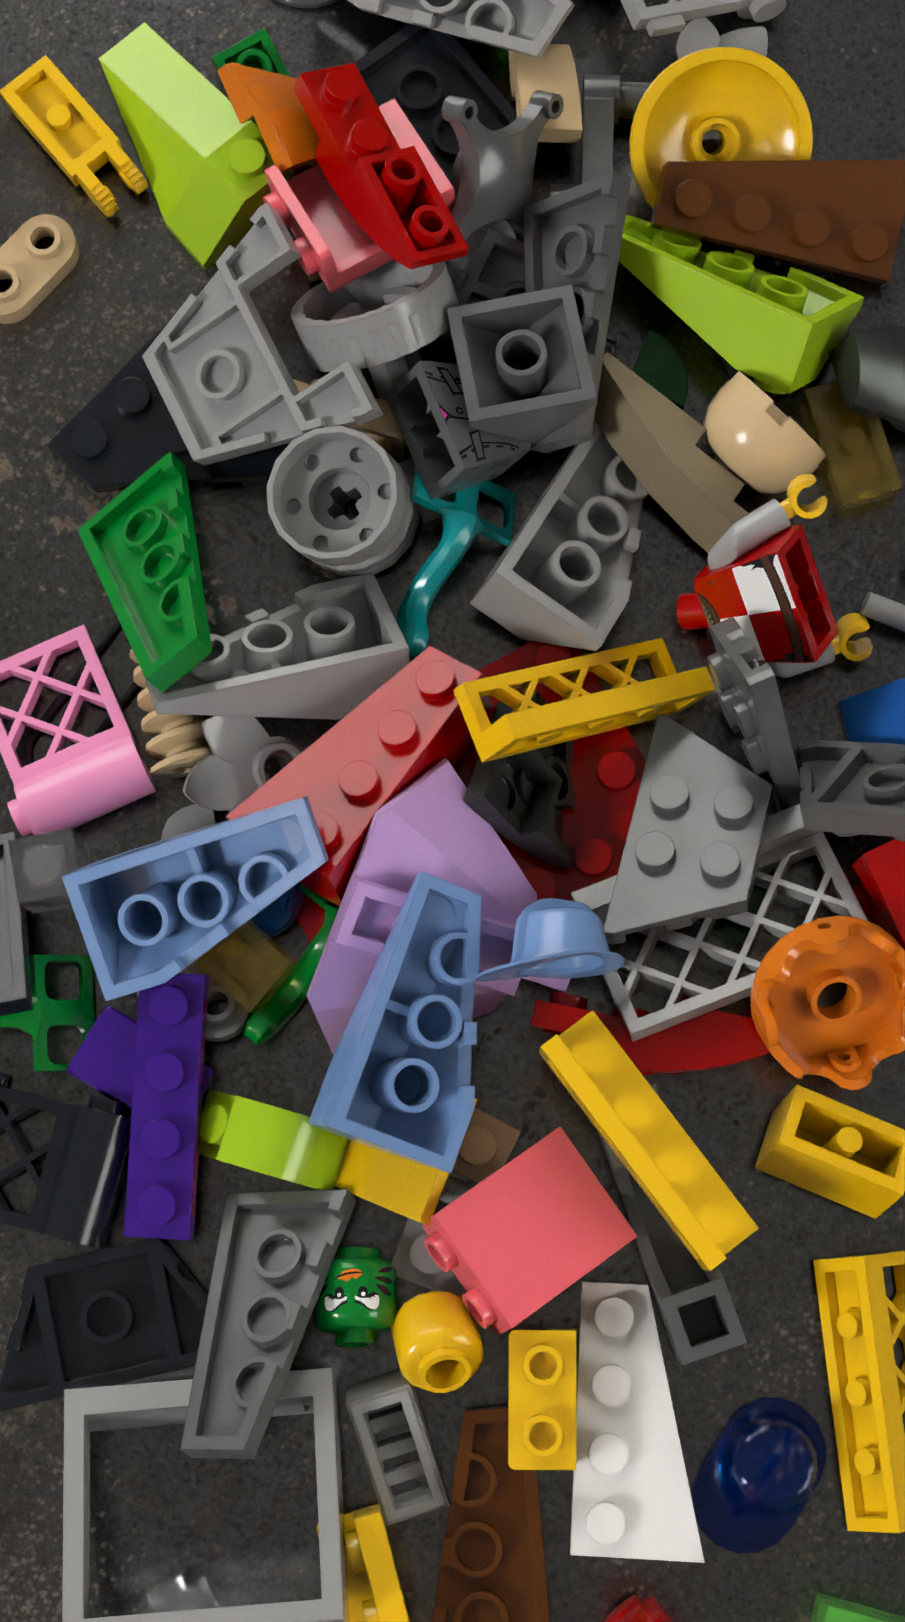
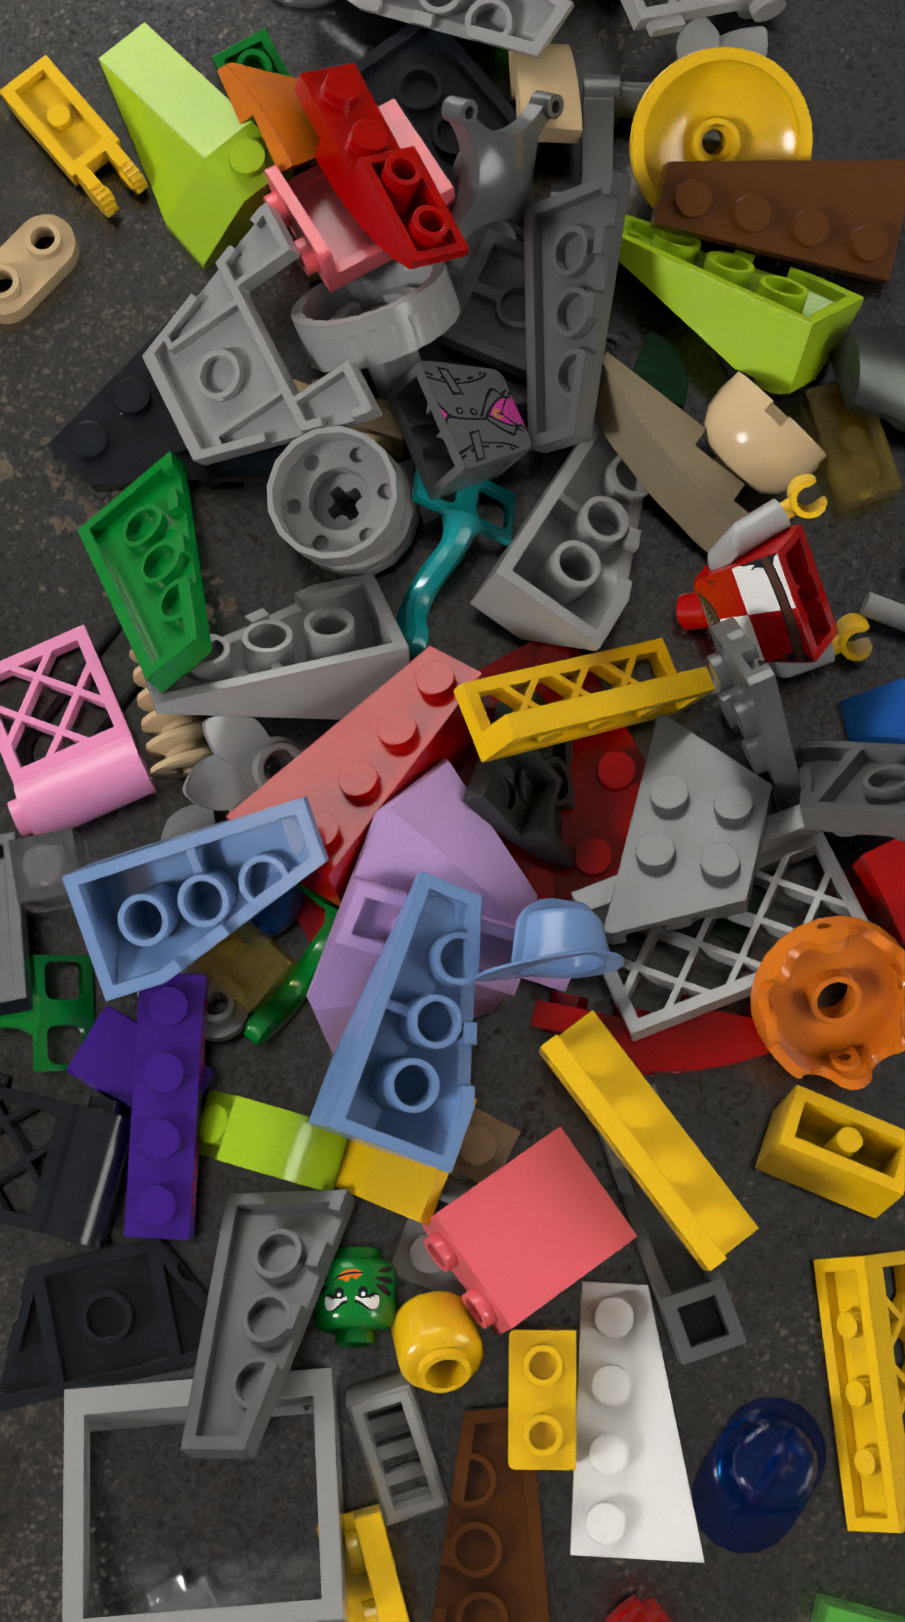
(522, 363): dark grey slope -> none

